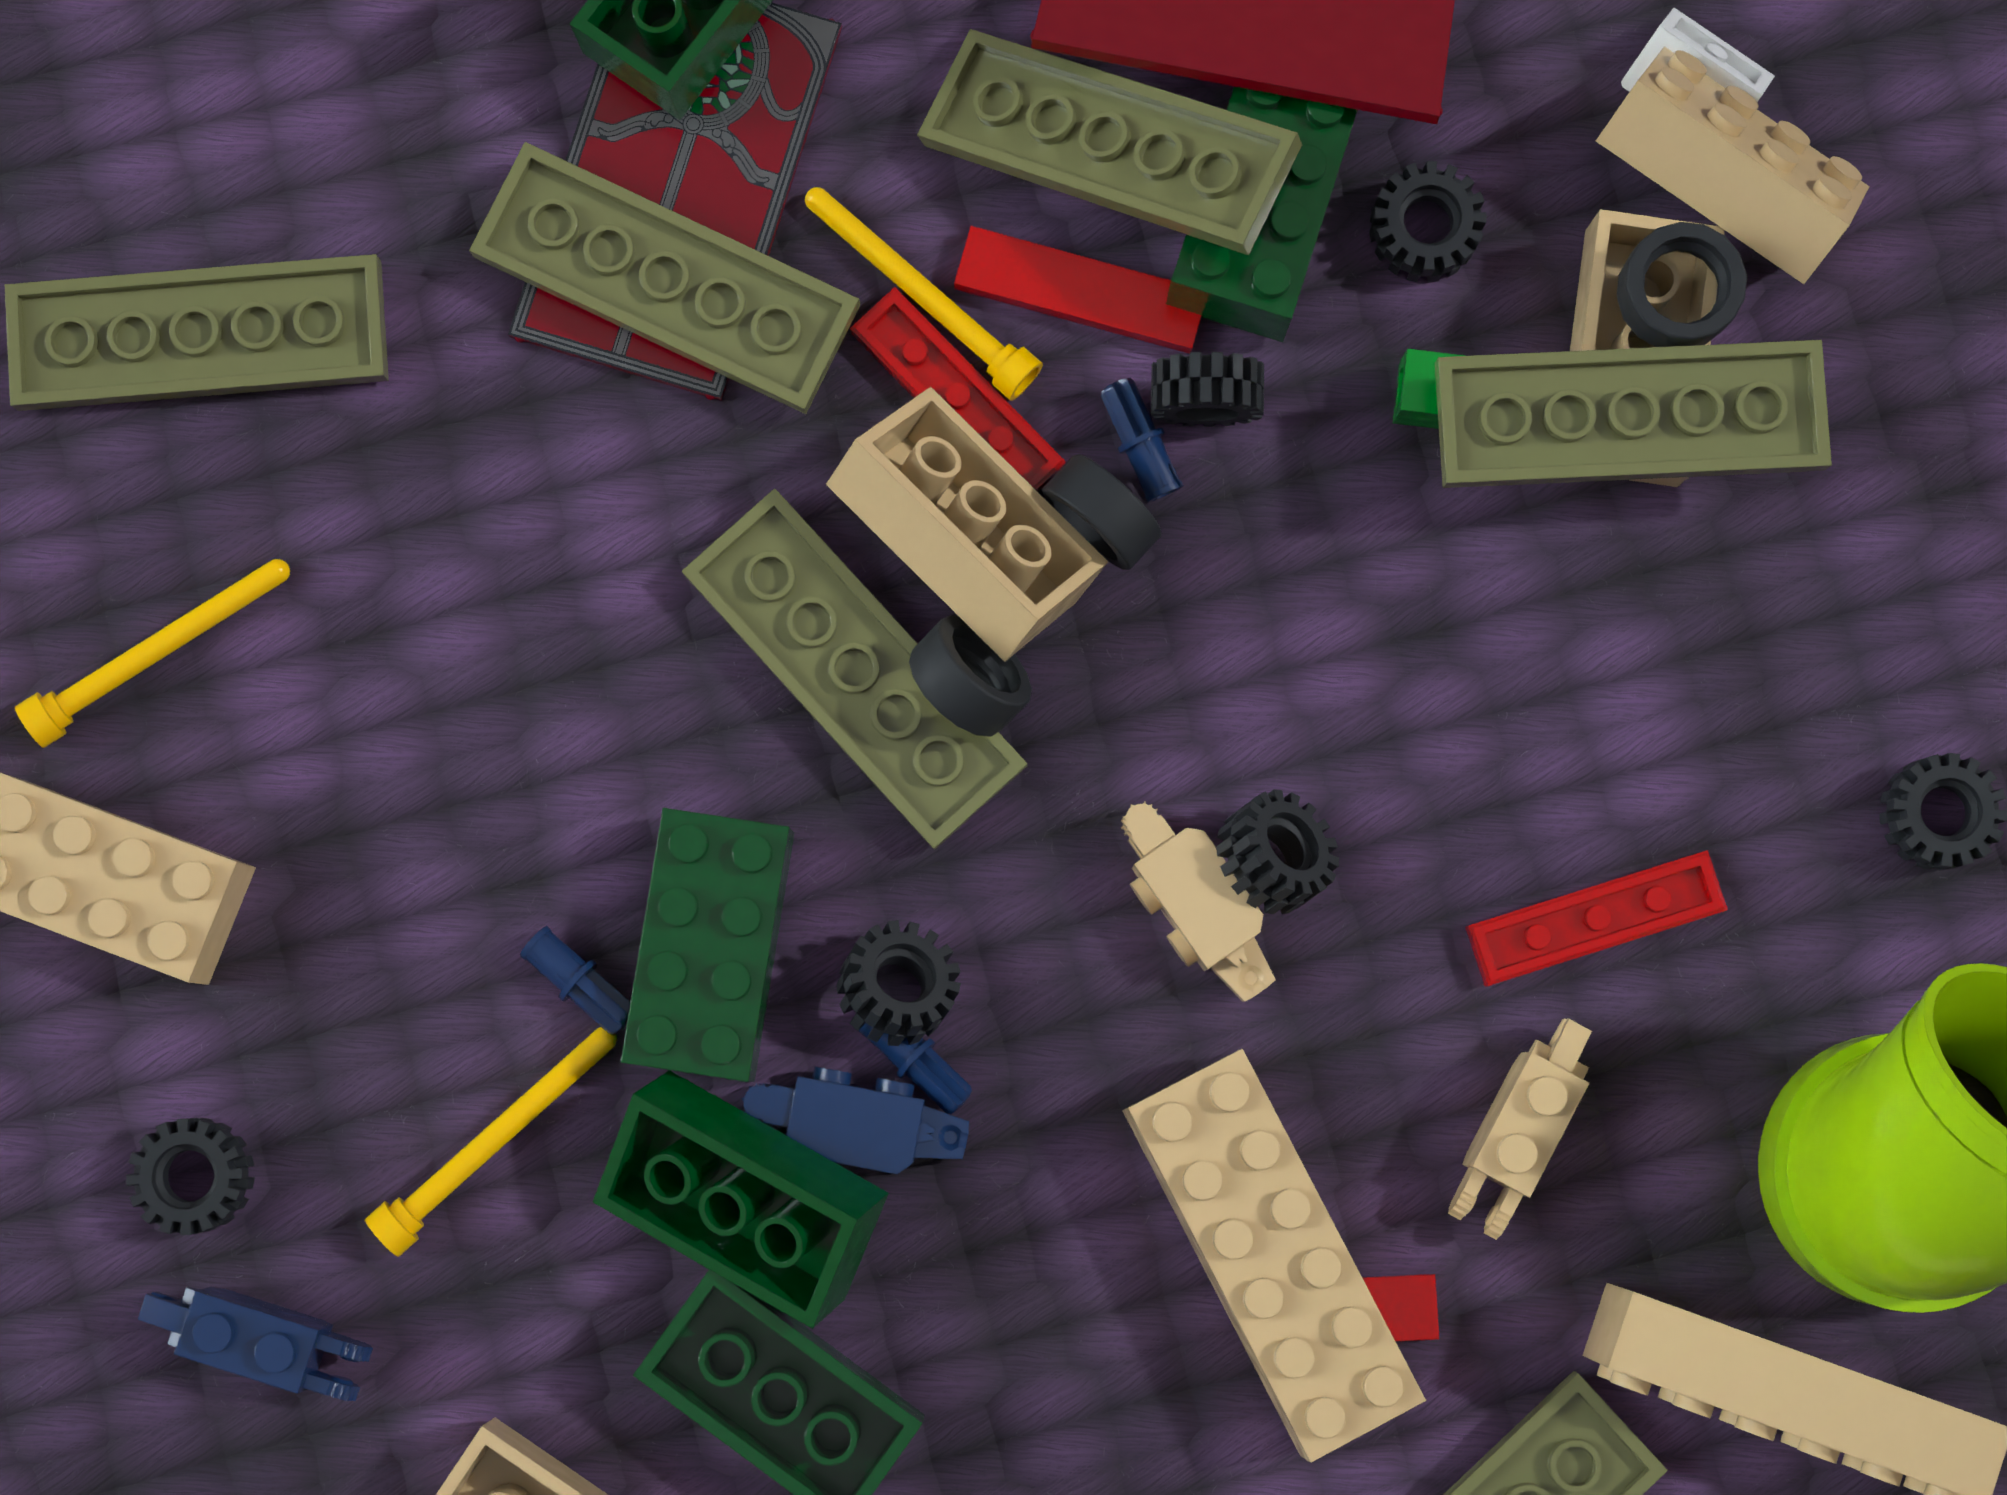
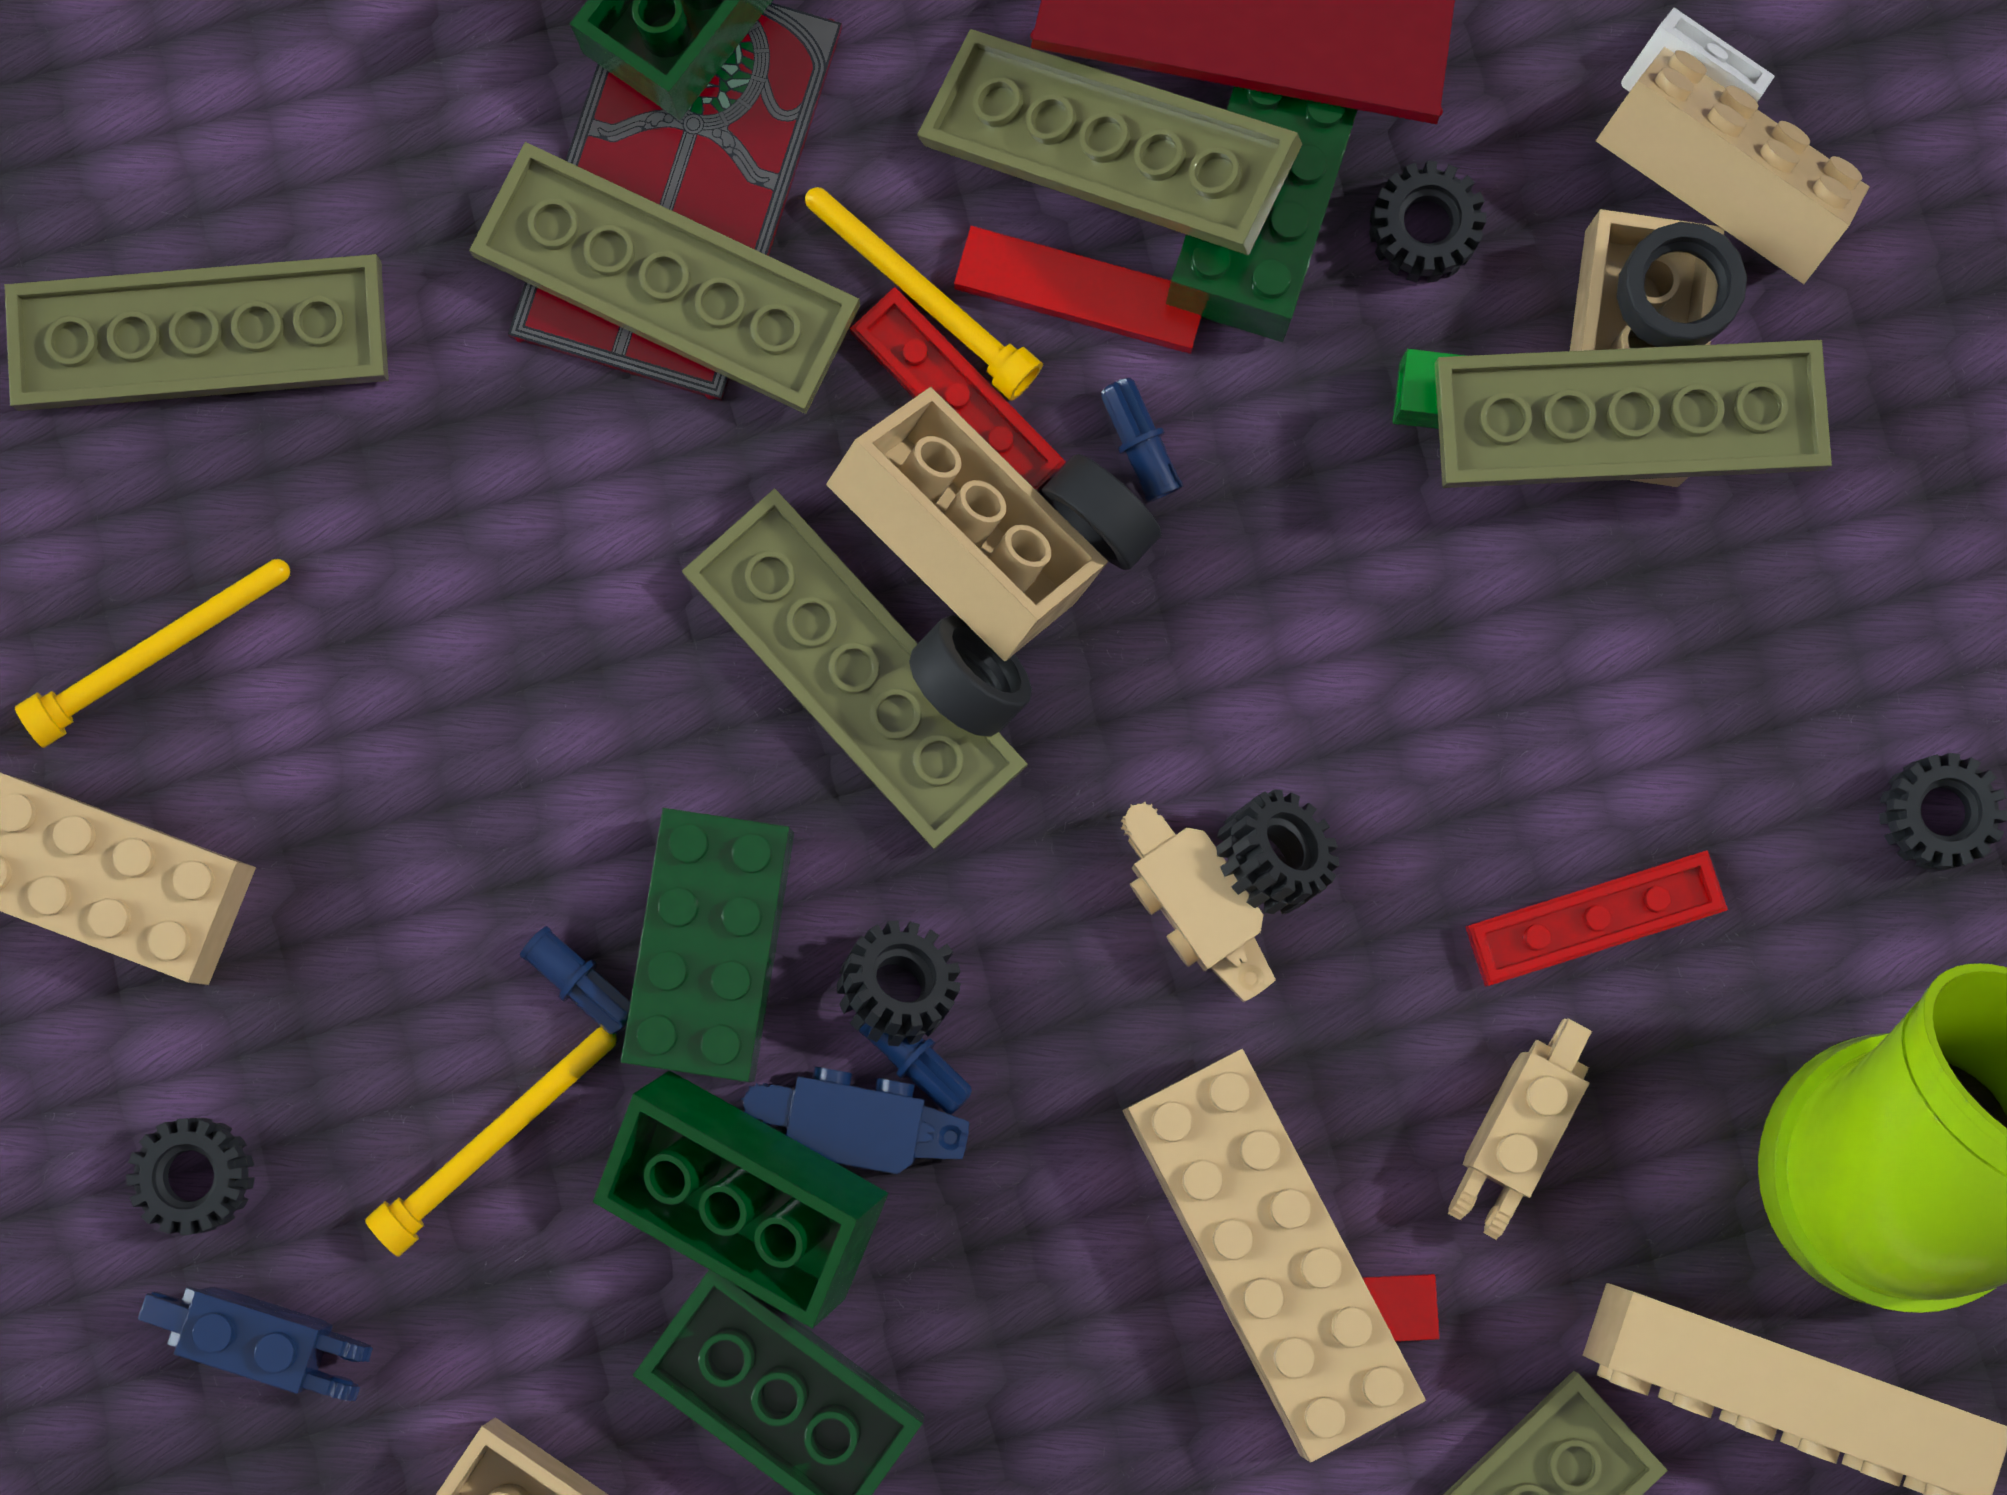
(1207, 389): black tyre -> none

